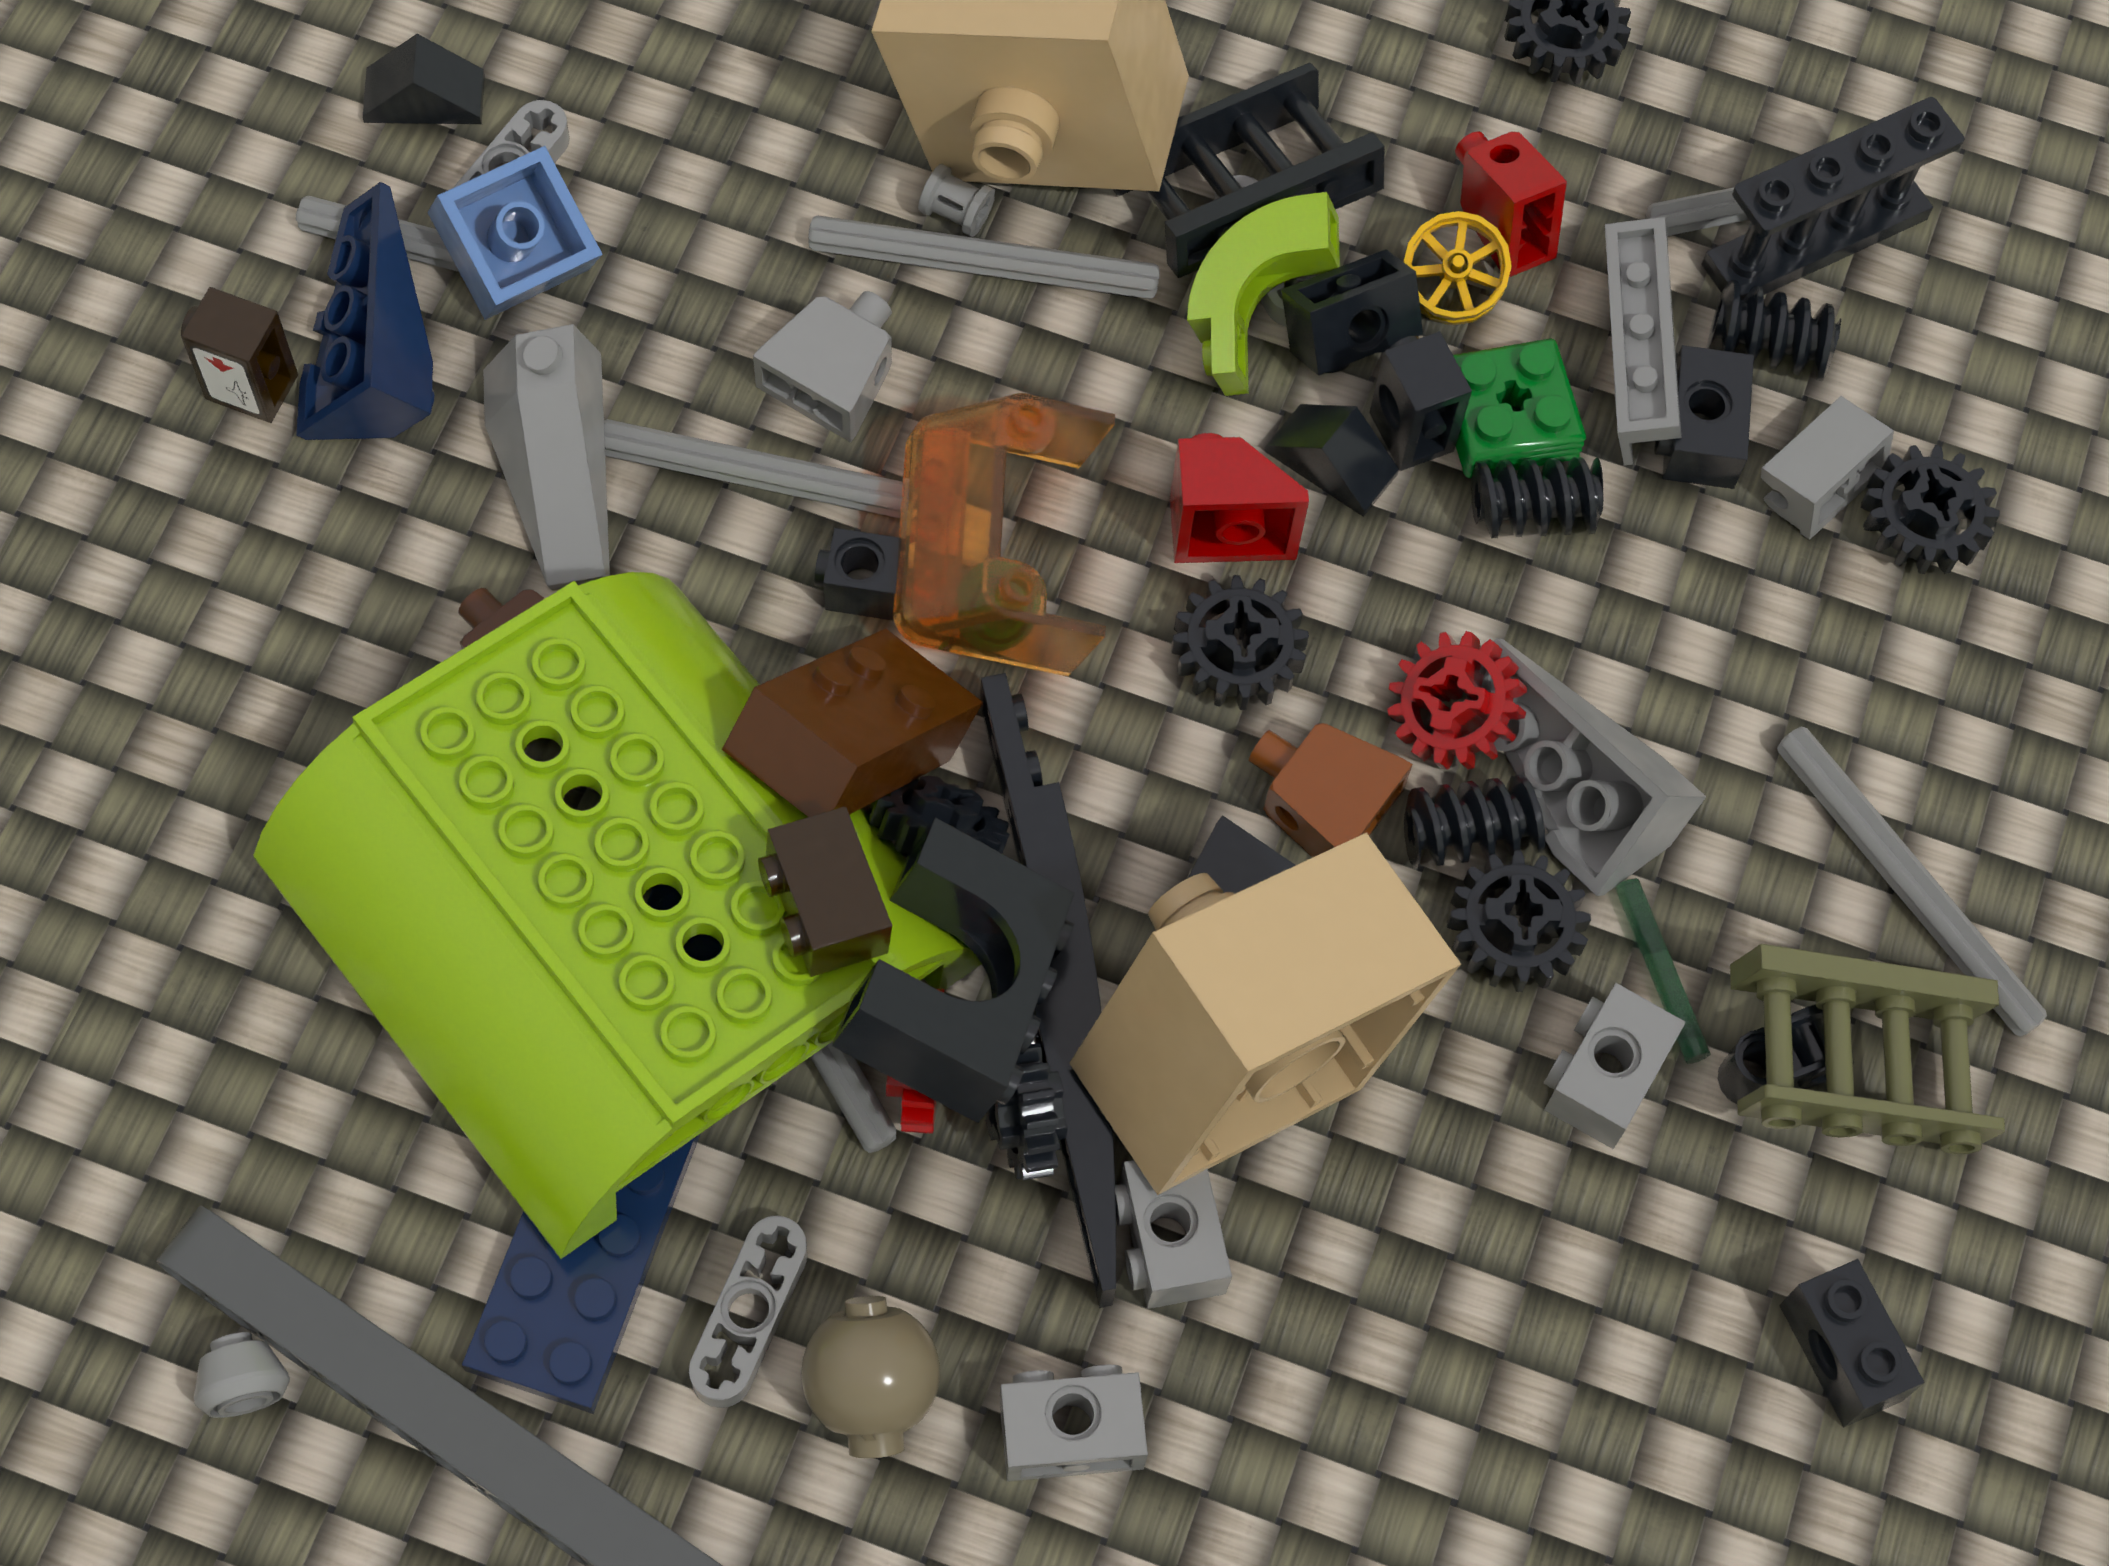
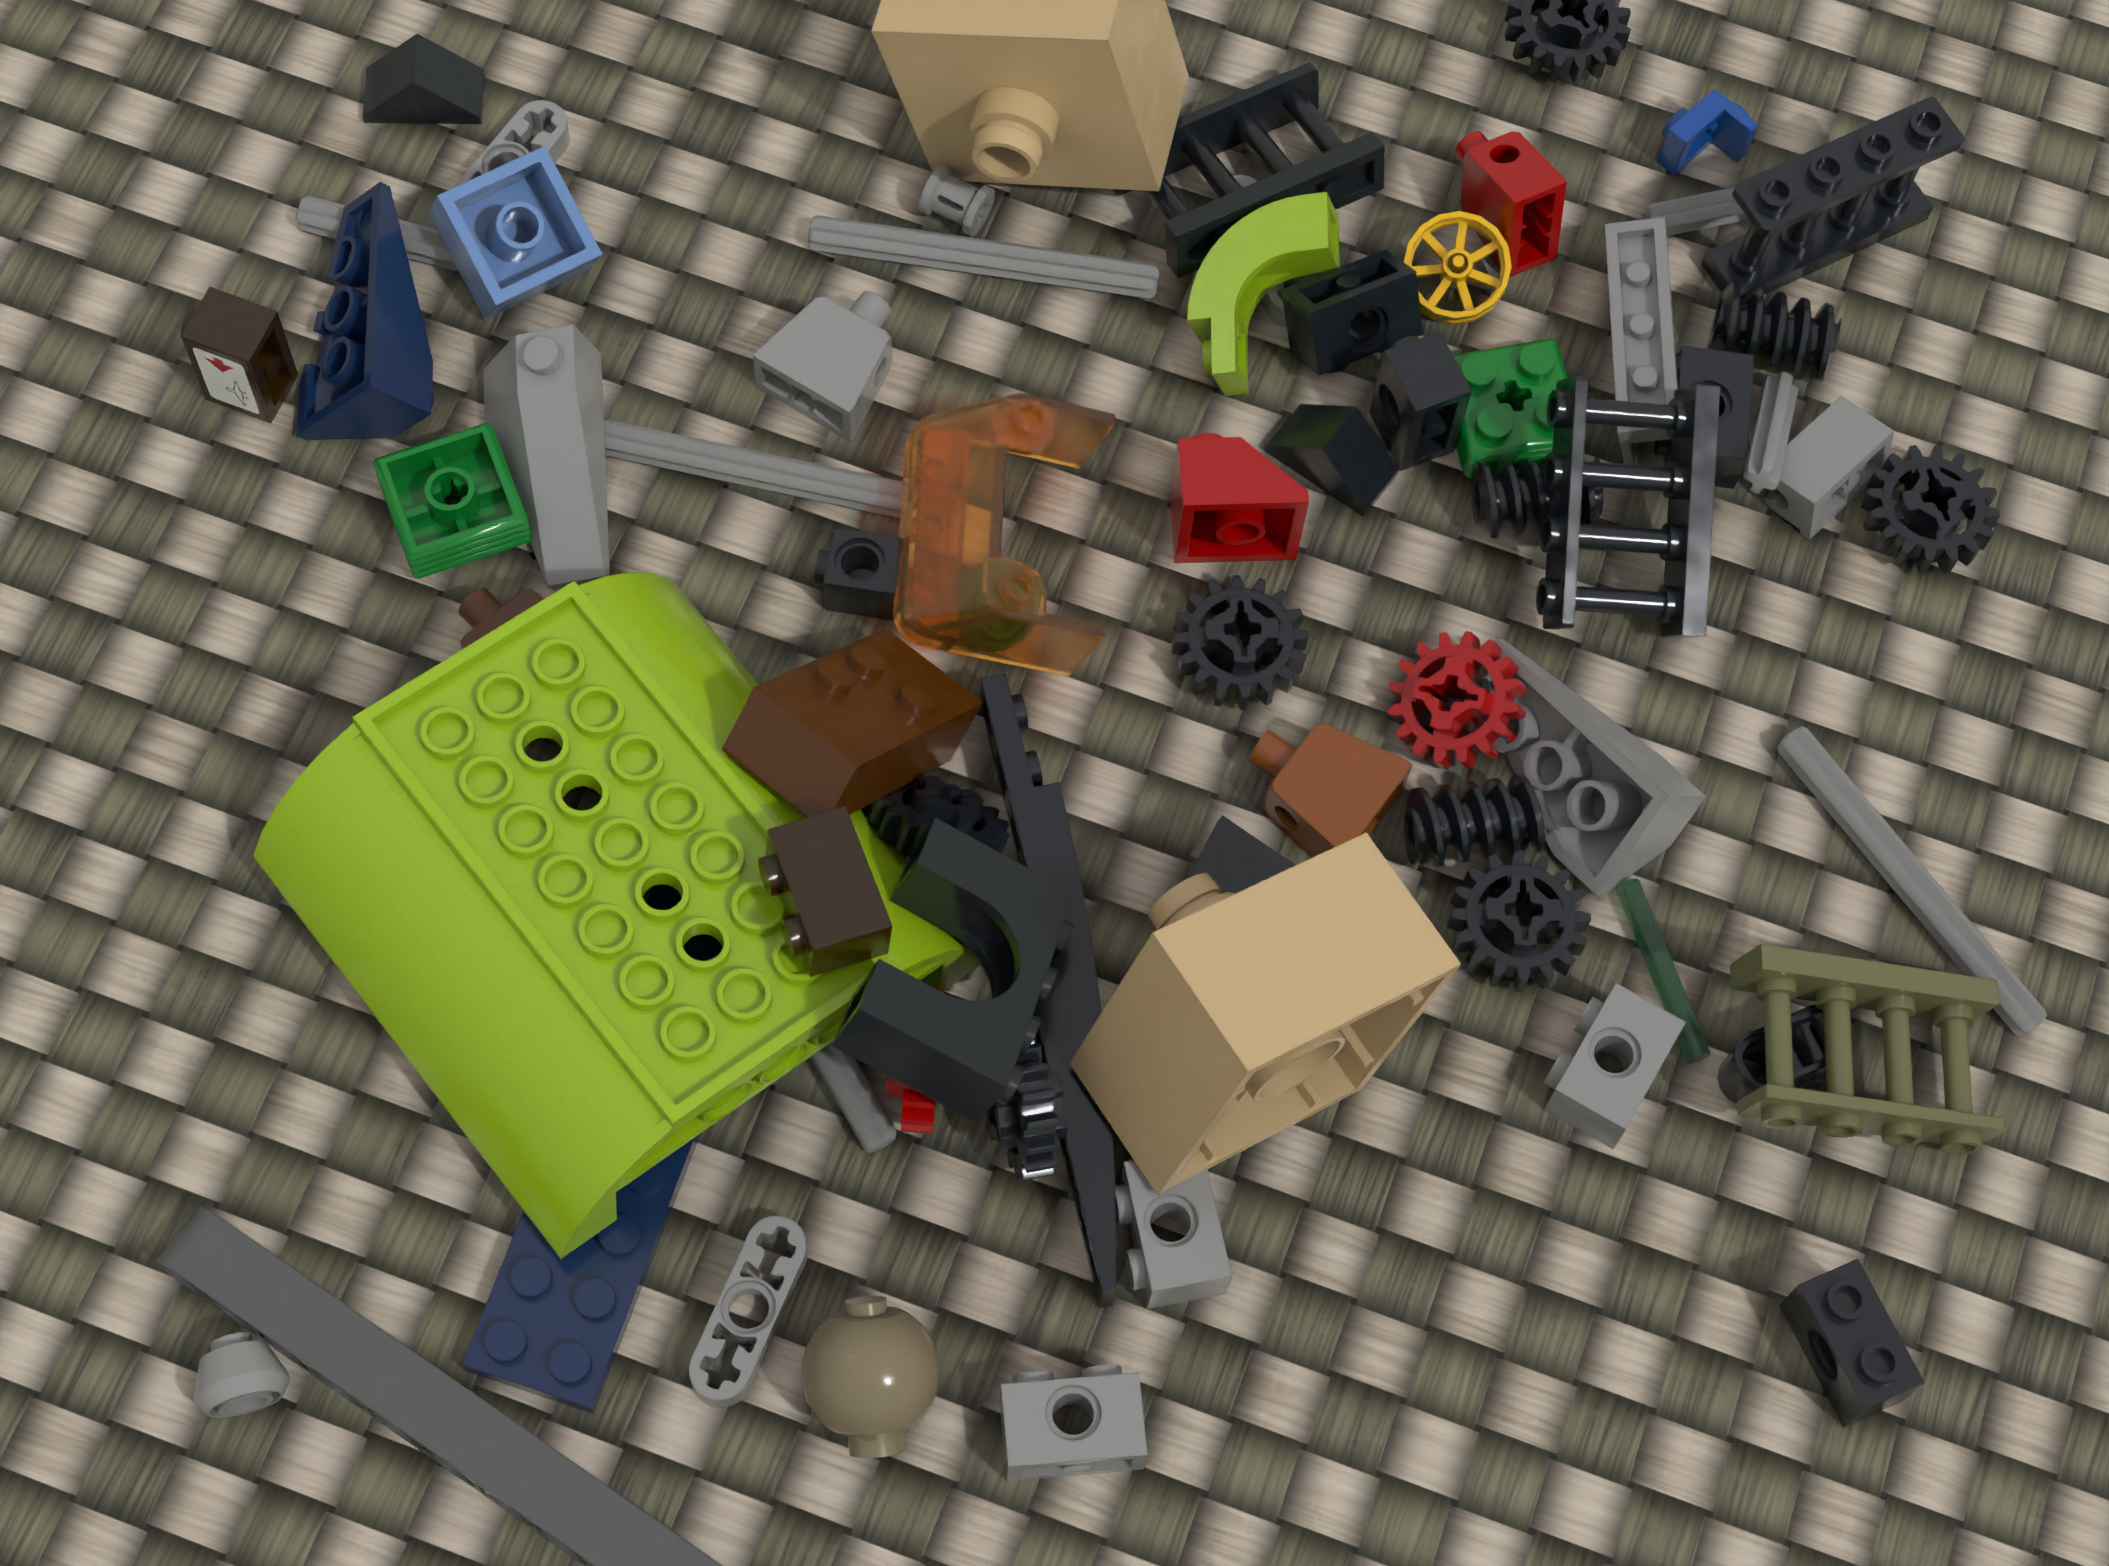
(458, 465): none -> green brick
(1684, 480): none -> black fence
(1708, 122): none -> blue bracket
(1770, 432): none -> light grey axle

